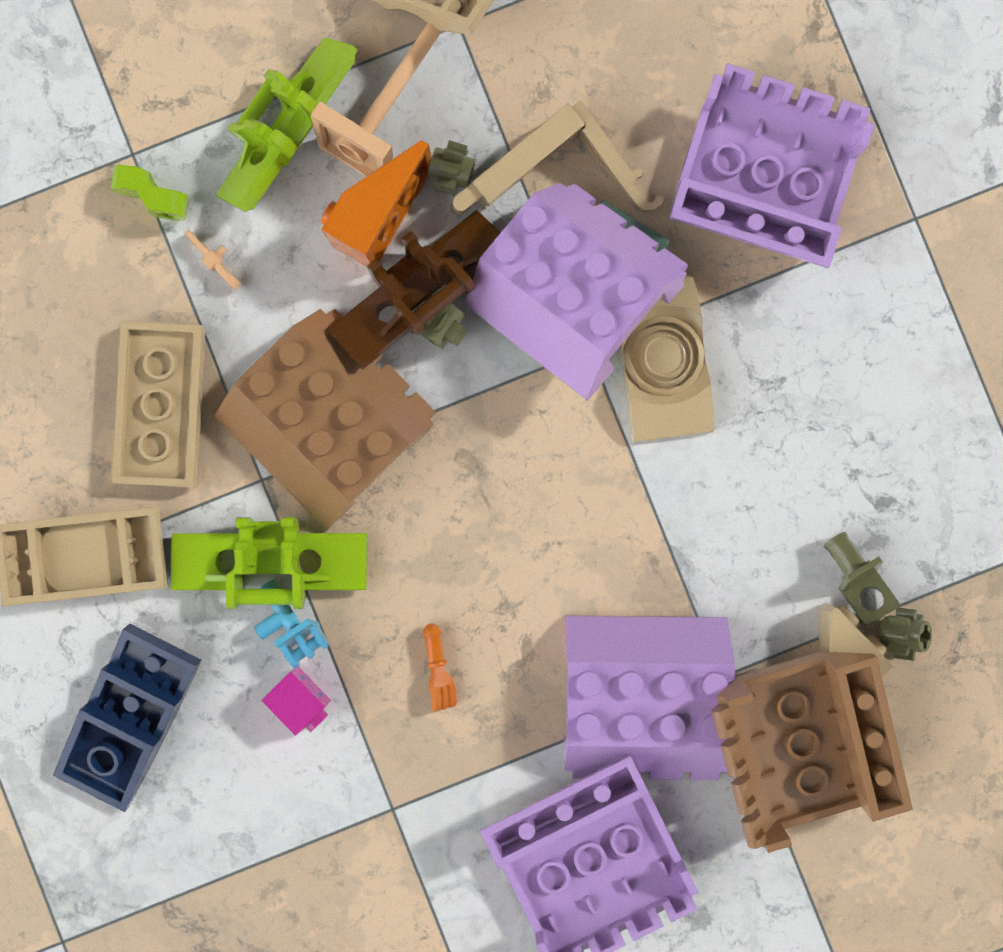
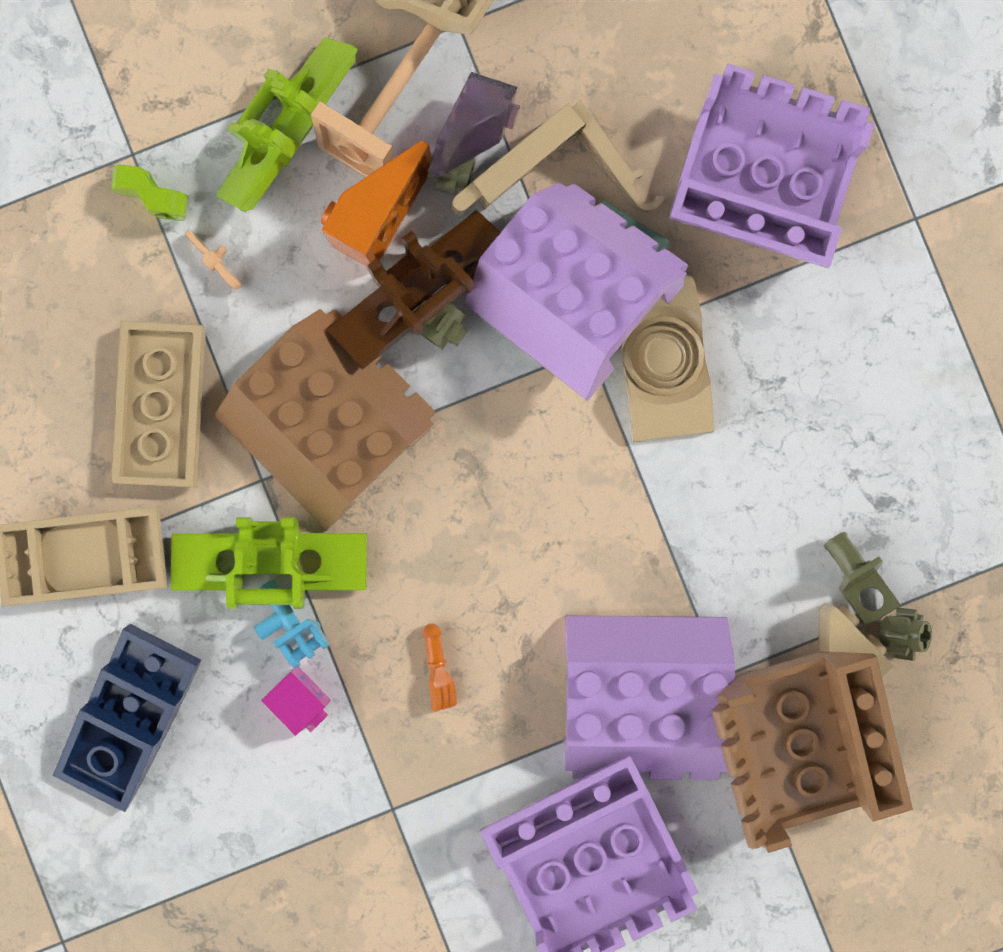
(475, 122): none -> clear purple slope

